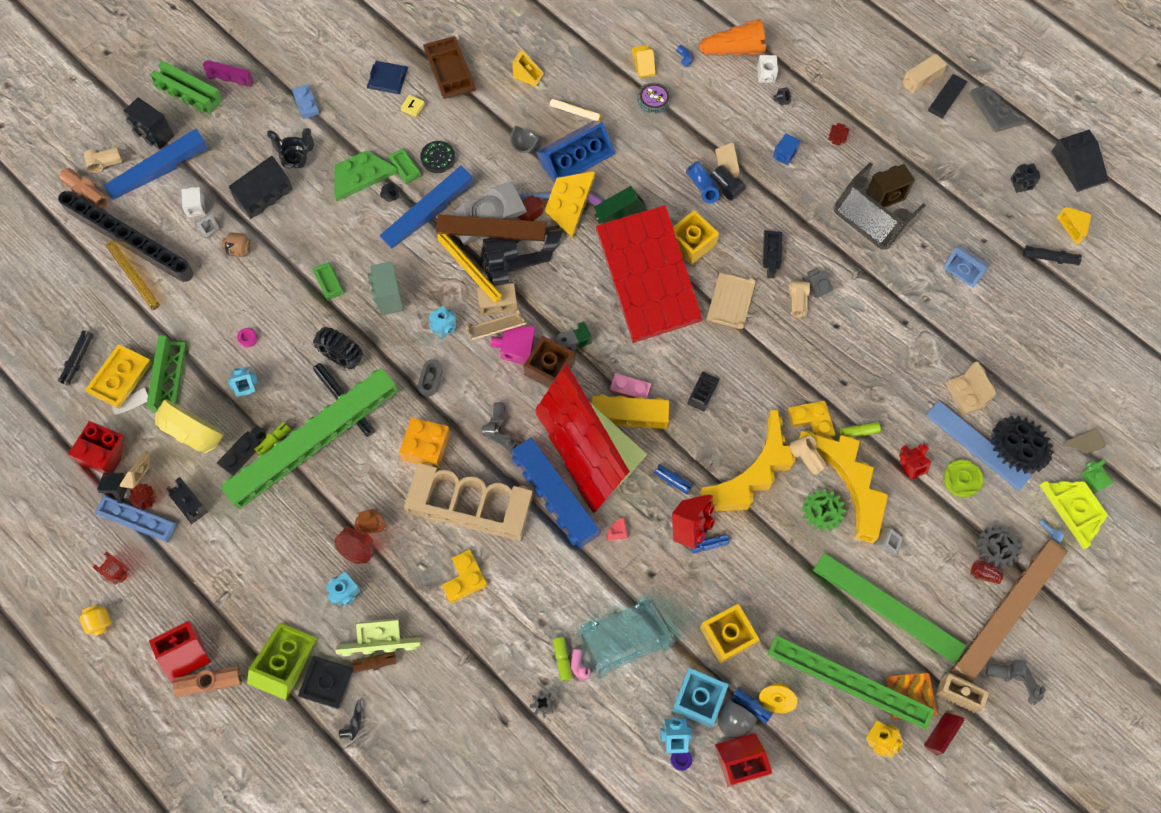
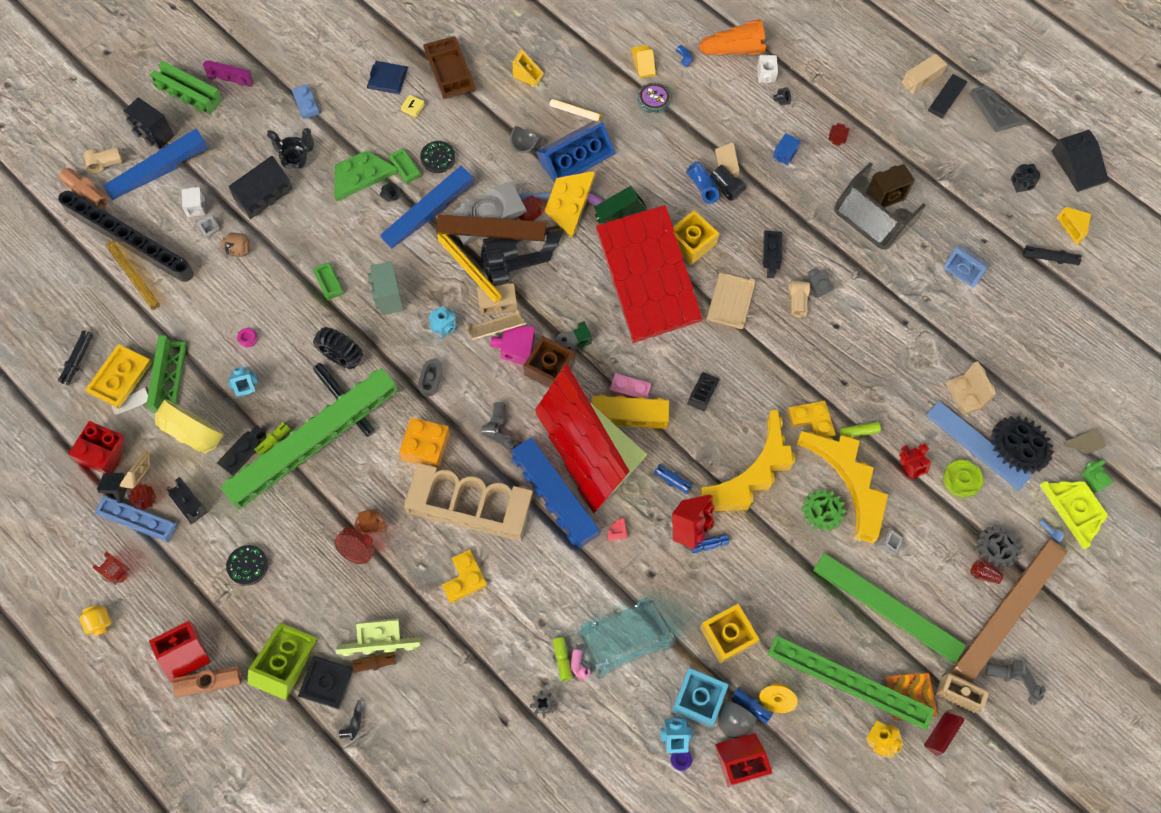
(247, 565): none -> black tile
(342, 590): medium azure brick -> none
(806, 450): tan piece -> none

